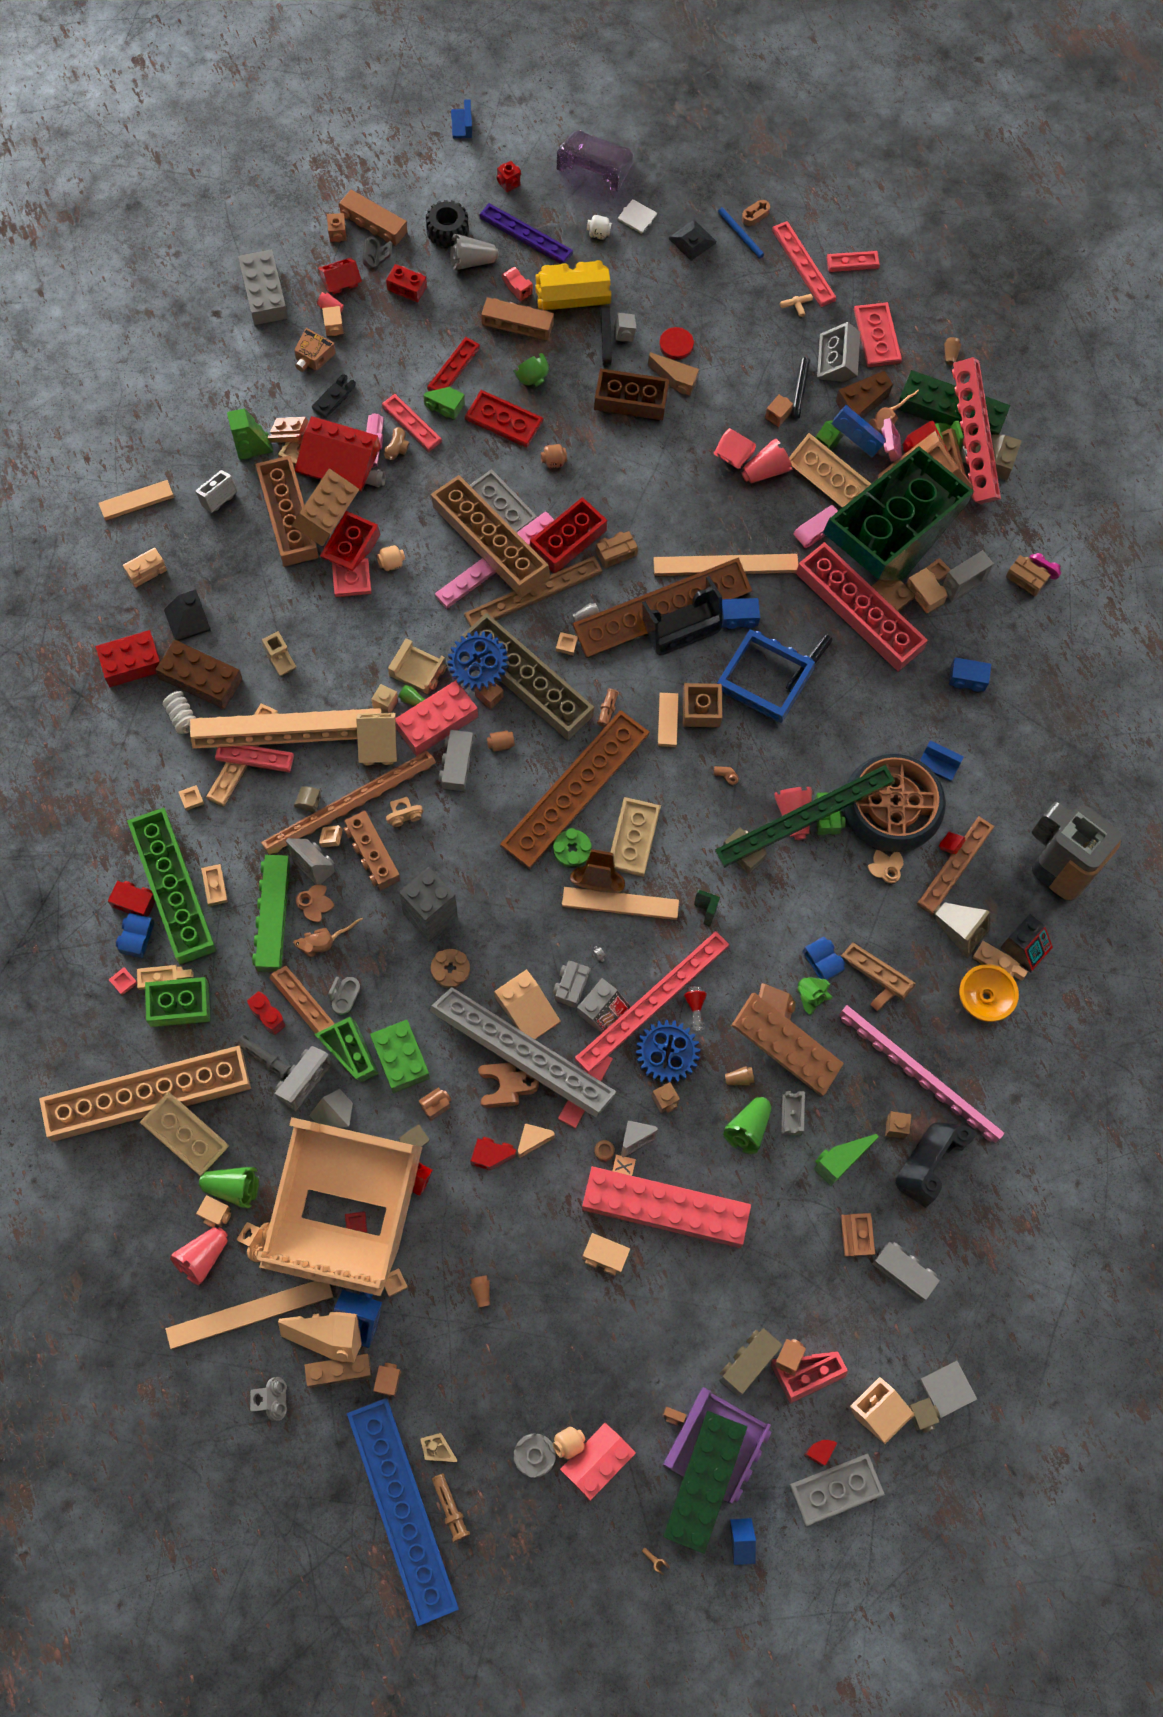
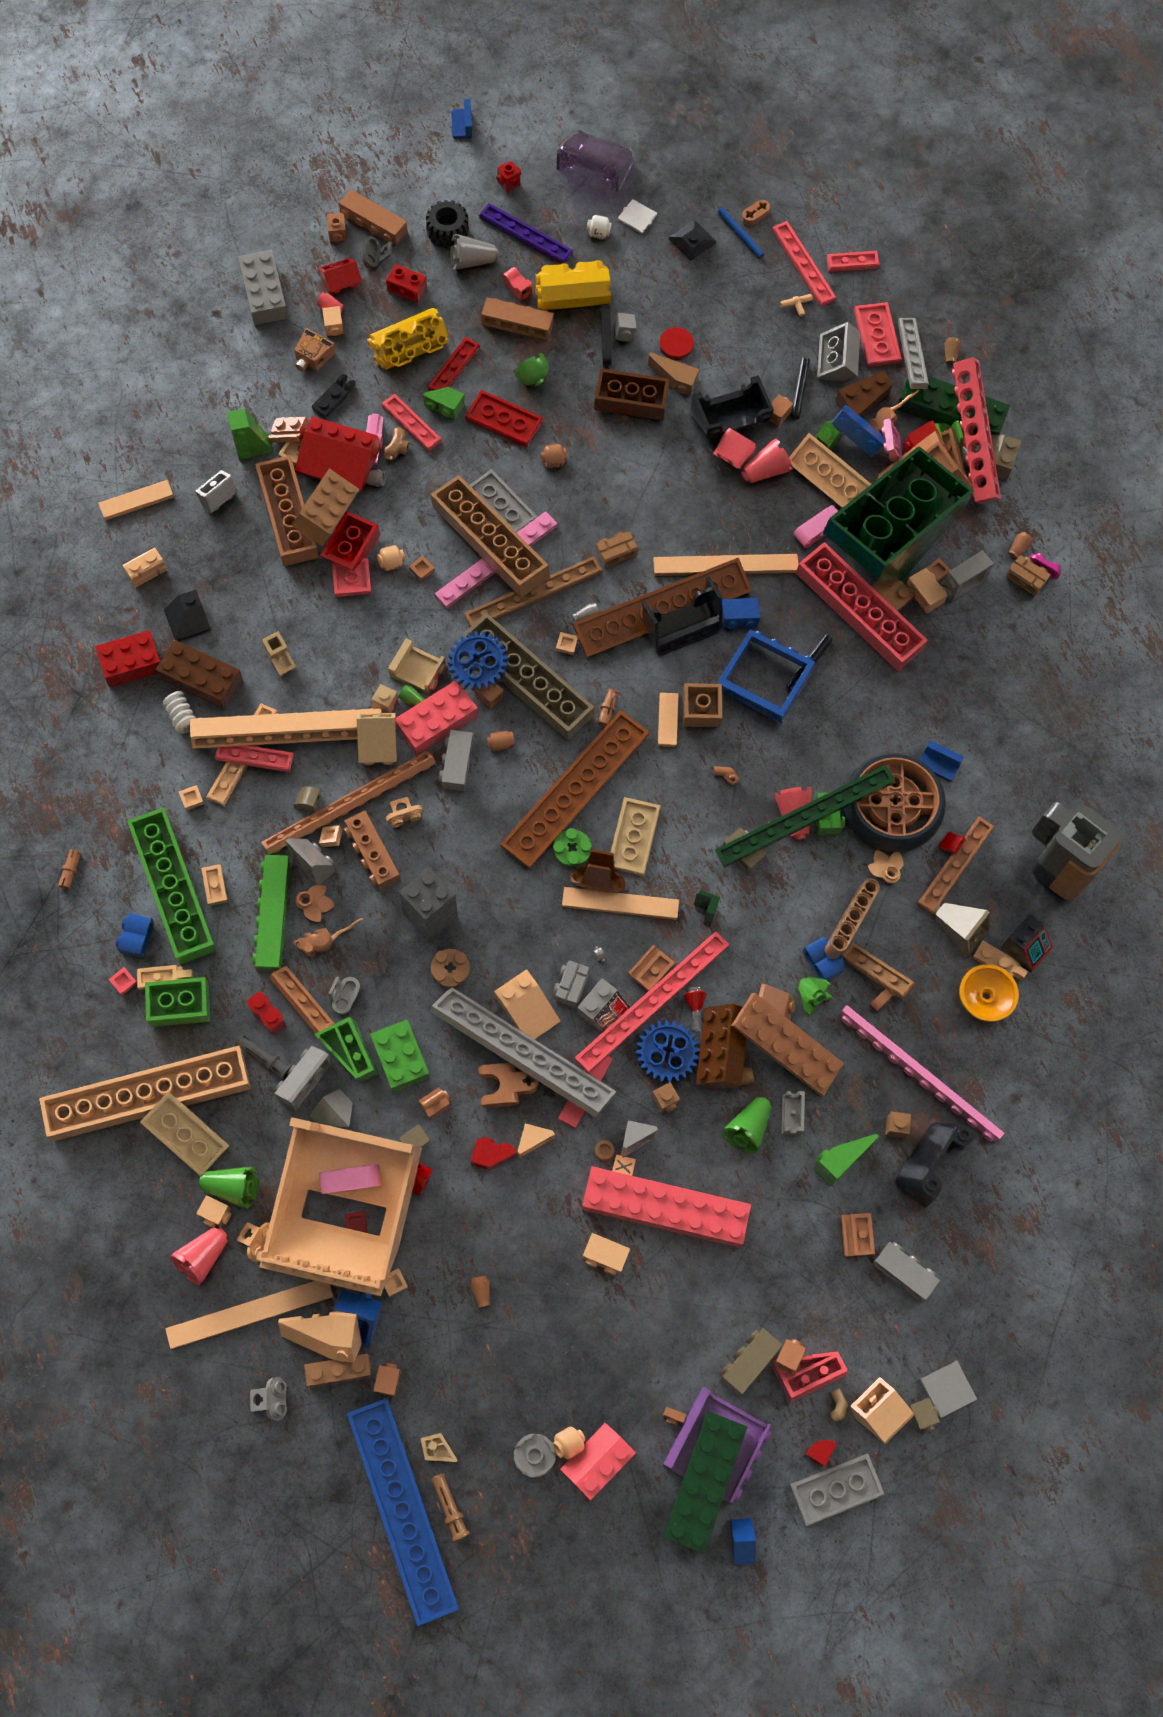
(69, 869): none -> nougat pin
(131, 899): red brick -> none
(350, 1178): none -> bright pink beam
(408, 339): none -> yellow brick
(422, 568): none -> nougat plate
(569, 534): red brick -> none
(651, 968): none -> nougat plate
(657, 1562): medium nougat hand -> none
(721, 1049): none -> reddish brown brick
(732, 410): none -> black windscreen
(841, 1406): none -> tan arm
(849, 925): none -> medium nougat beam
(913, 353): none -> light grey tile
(969, 674): blue brick -> none
(1020, 545): none -> nougat cone

